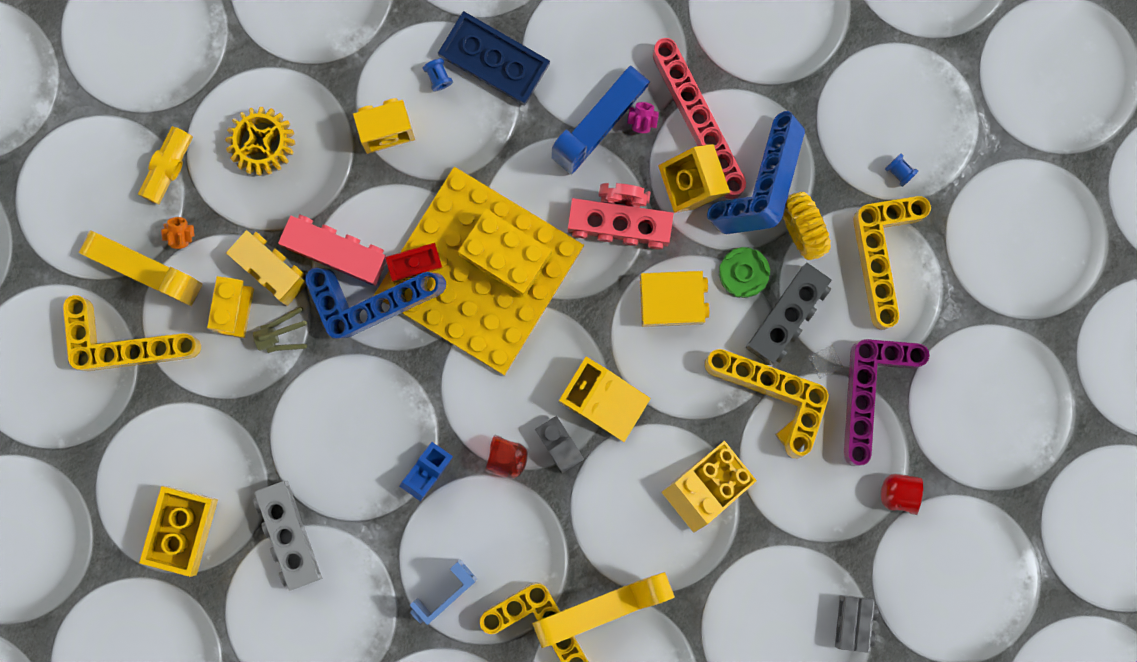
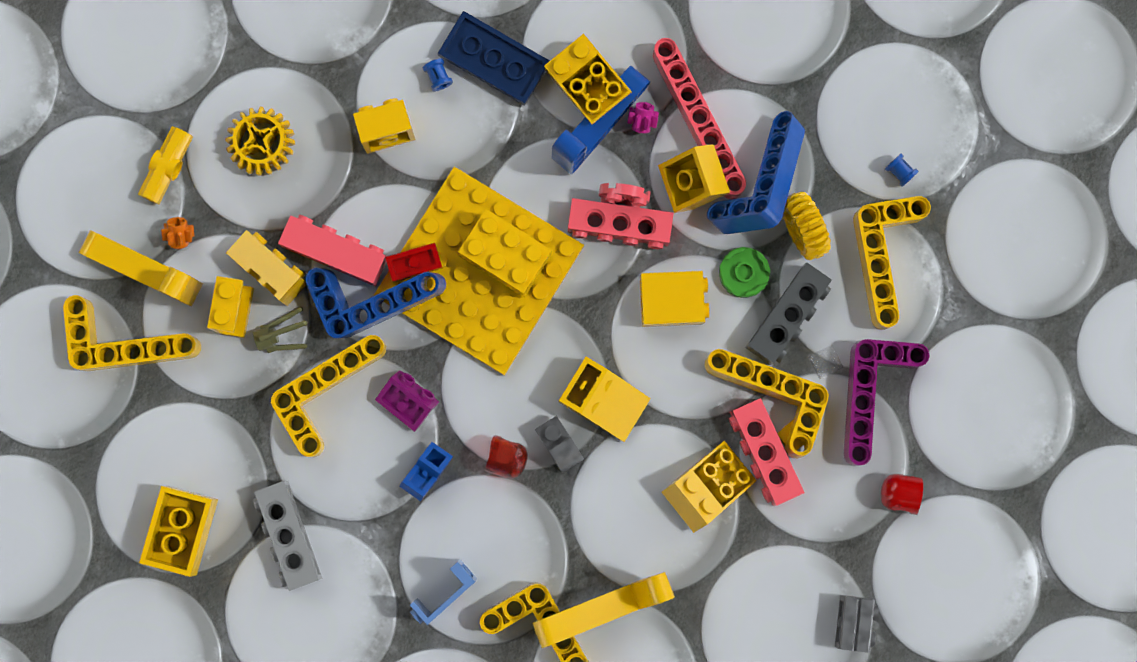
(320, 386): none -> yellow beam
(407, 400): none -> magenta bracket
(587, 79): none -> yellow slope
(789, 486): none -> coral brick

